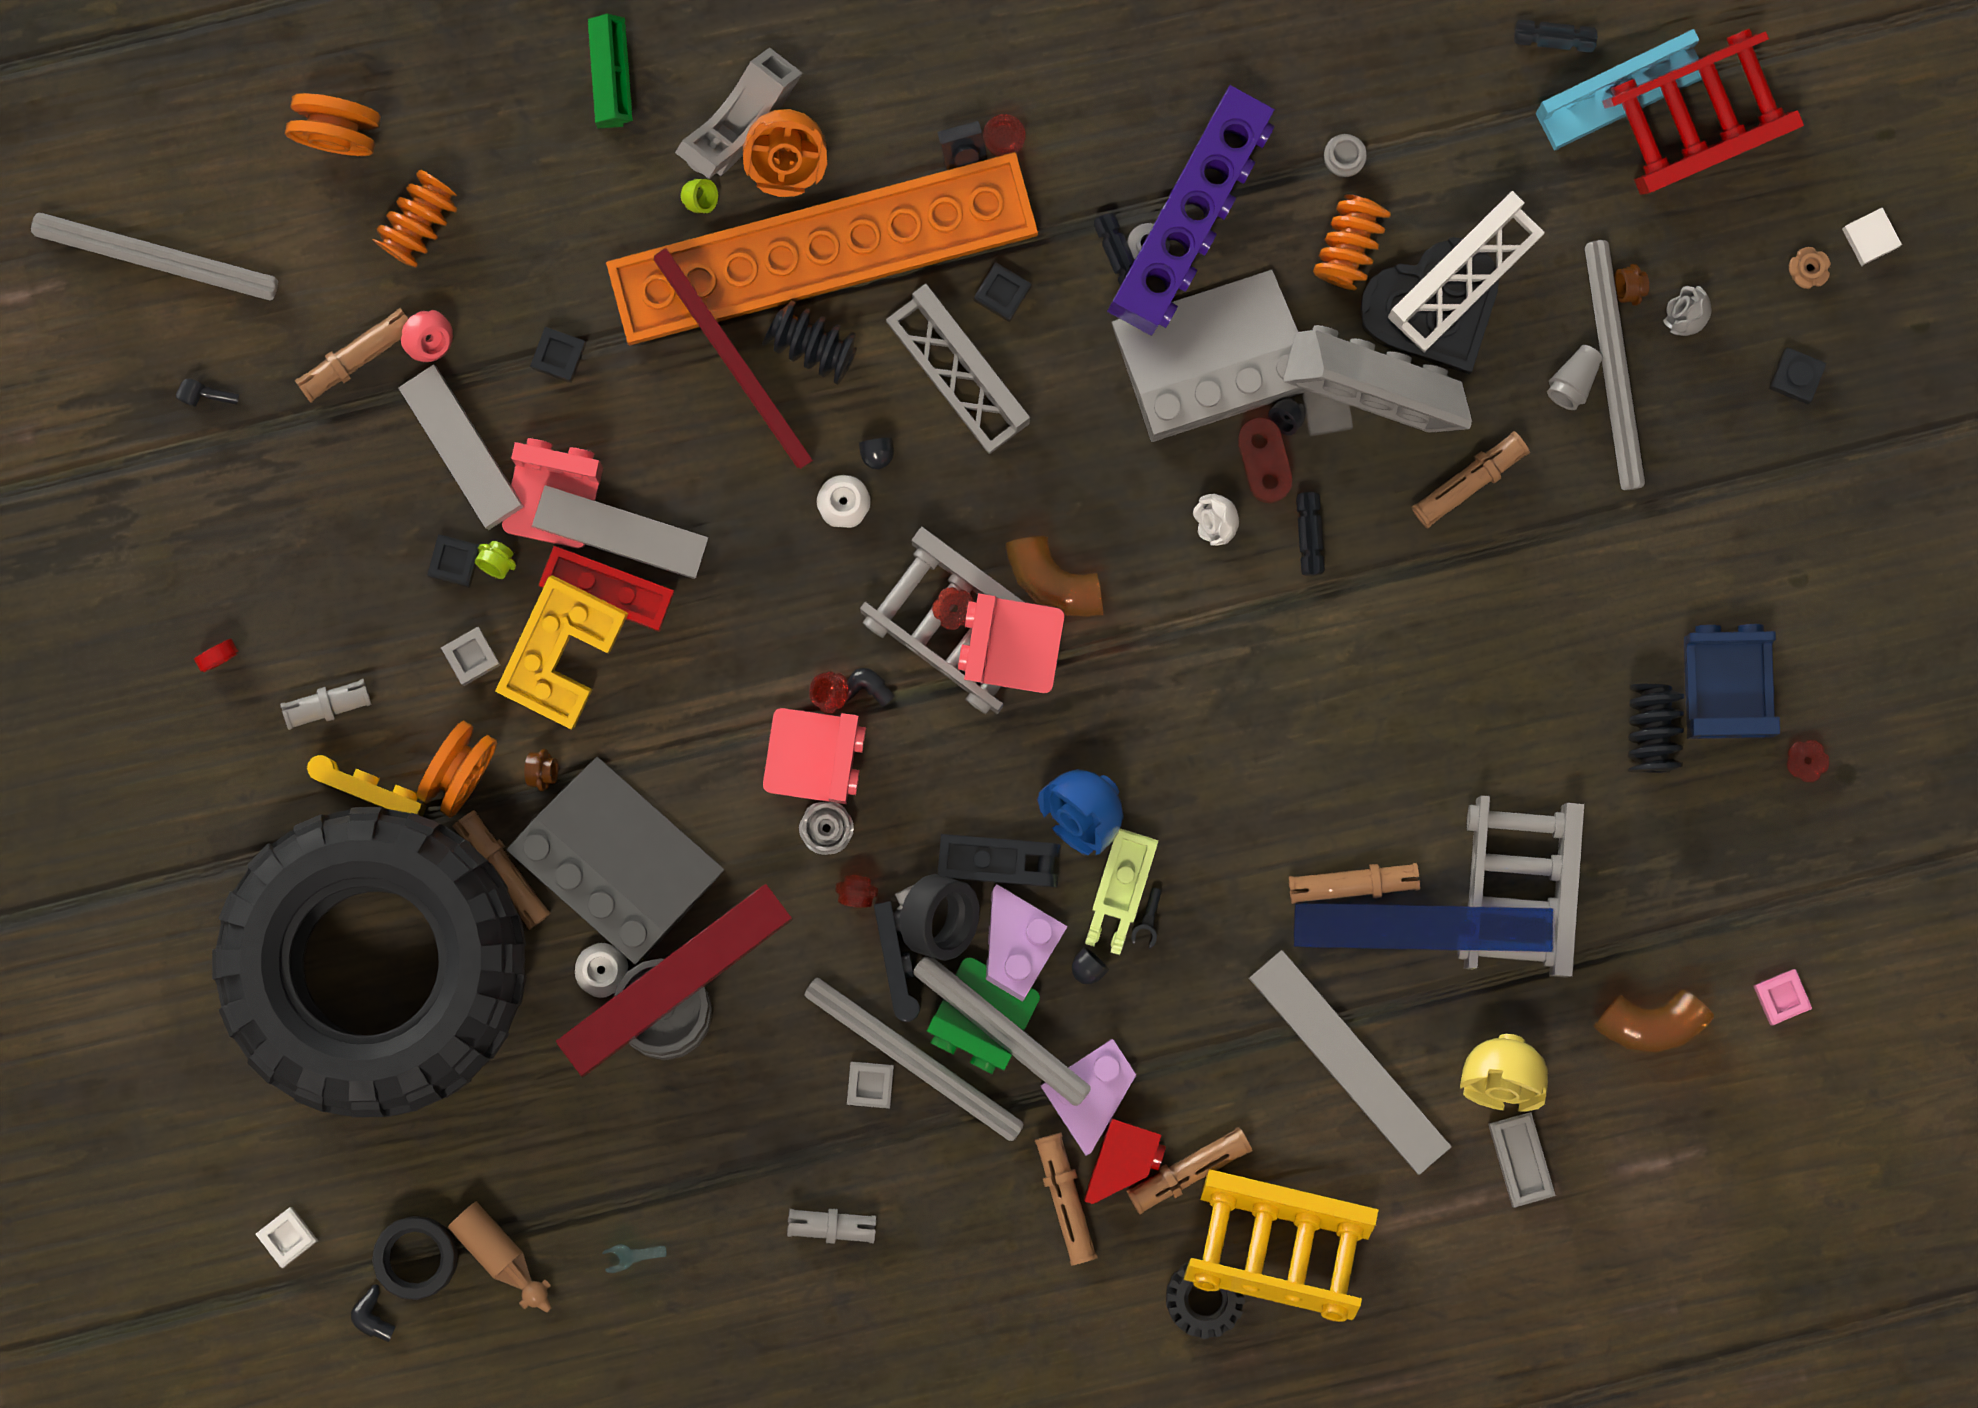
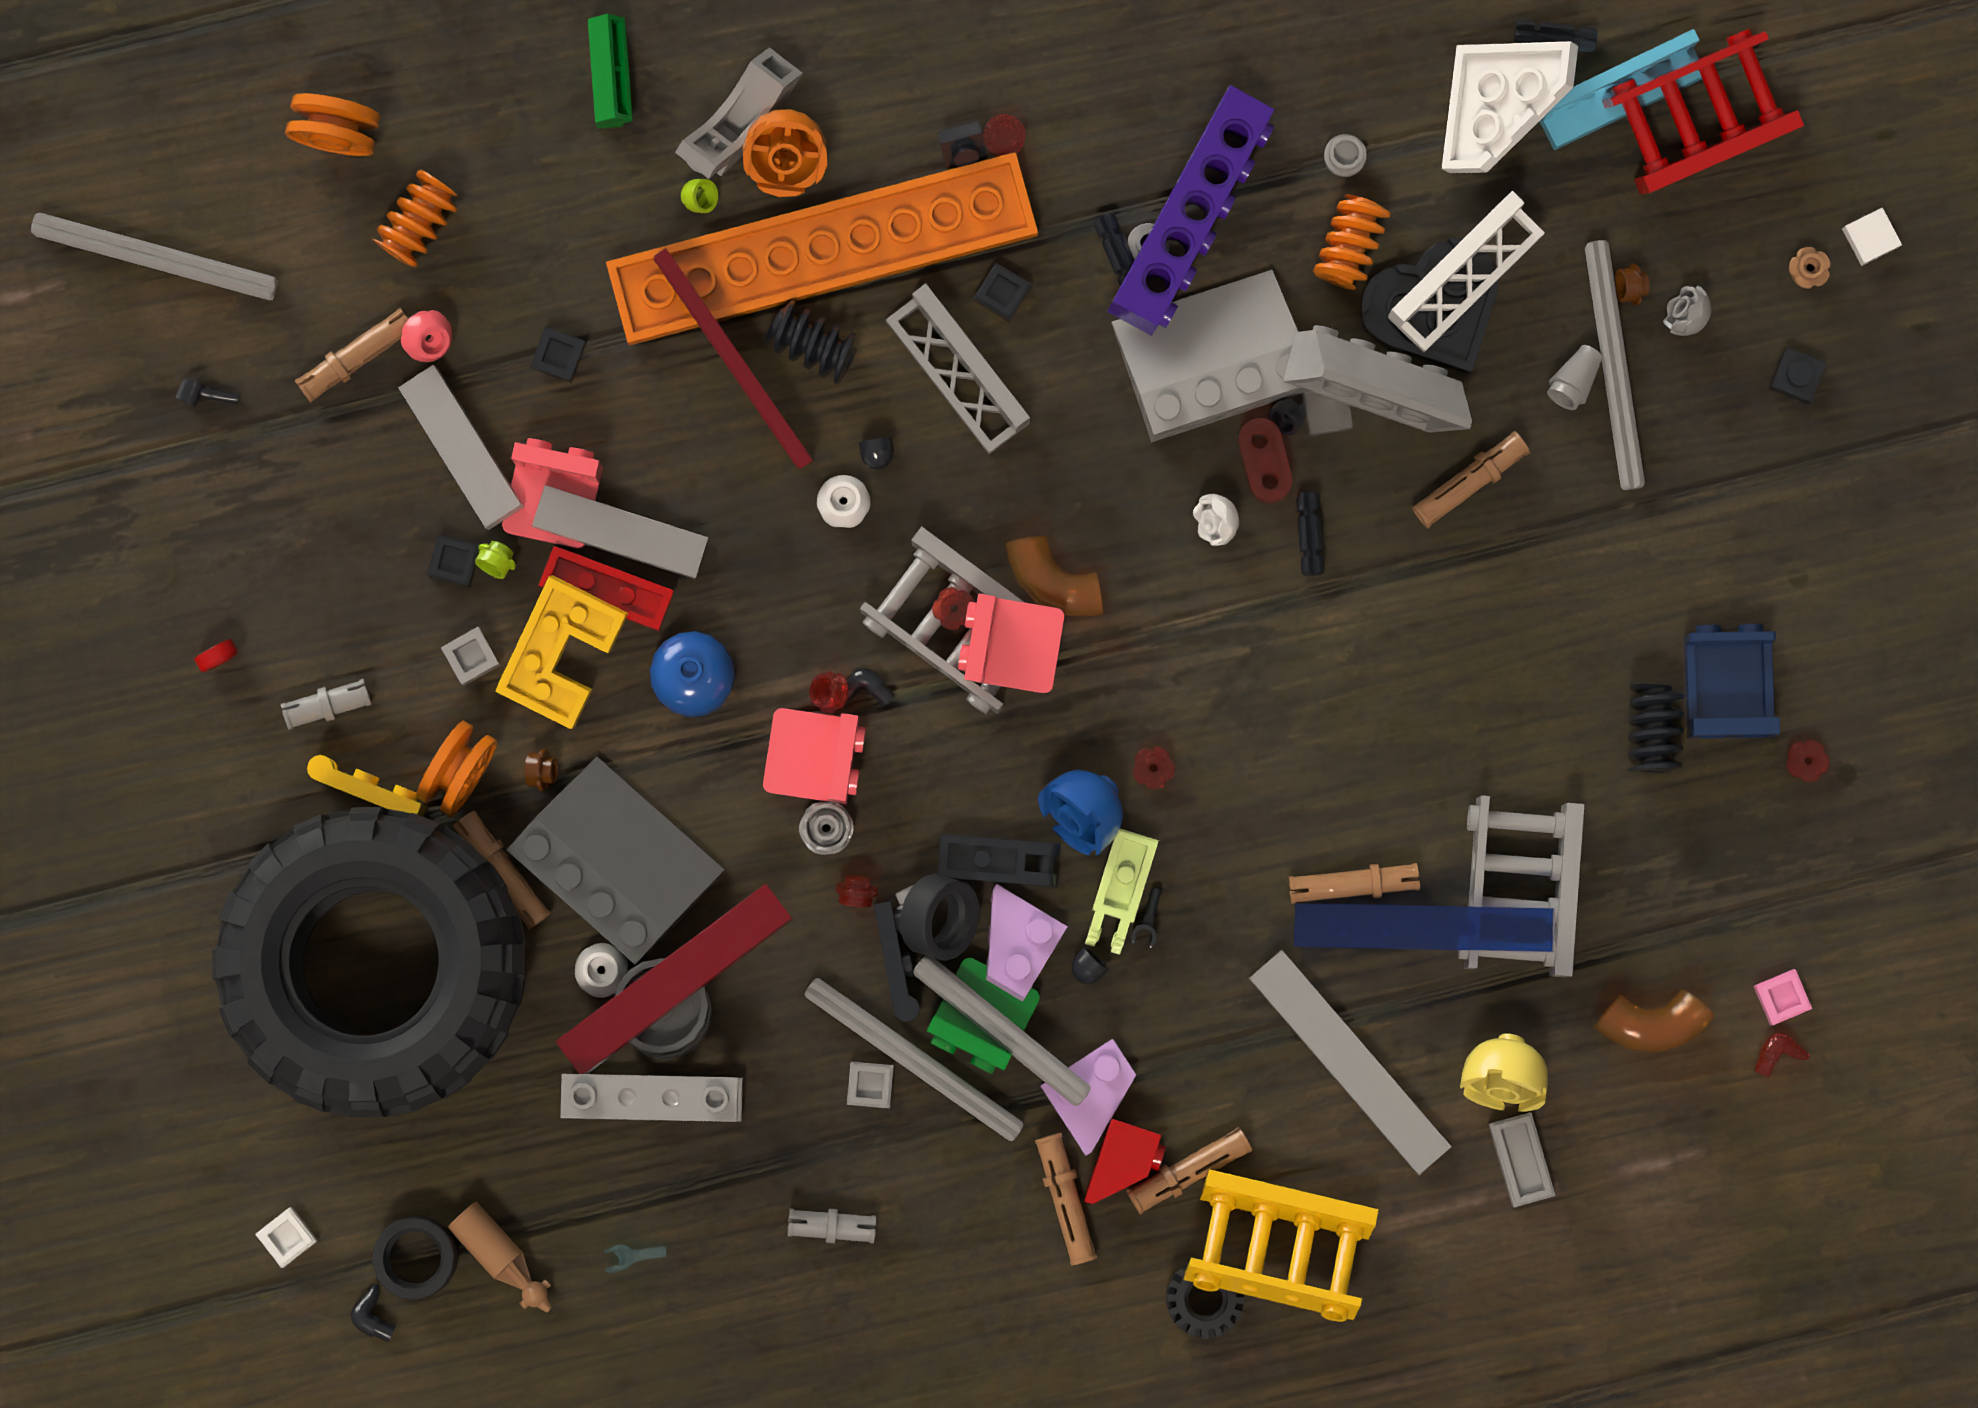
(651, 1097): none -> light grey fence
(692, 674): none -> blue cylinder
(1164, 771): none -> clear red plate
(1500, 97): none -> white plate
(1772, 1050): none -> clear red animal

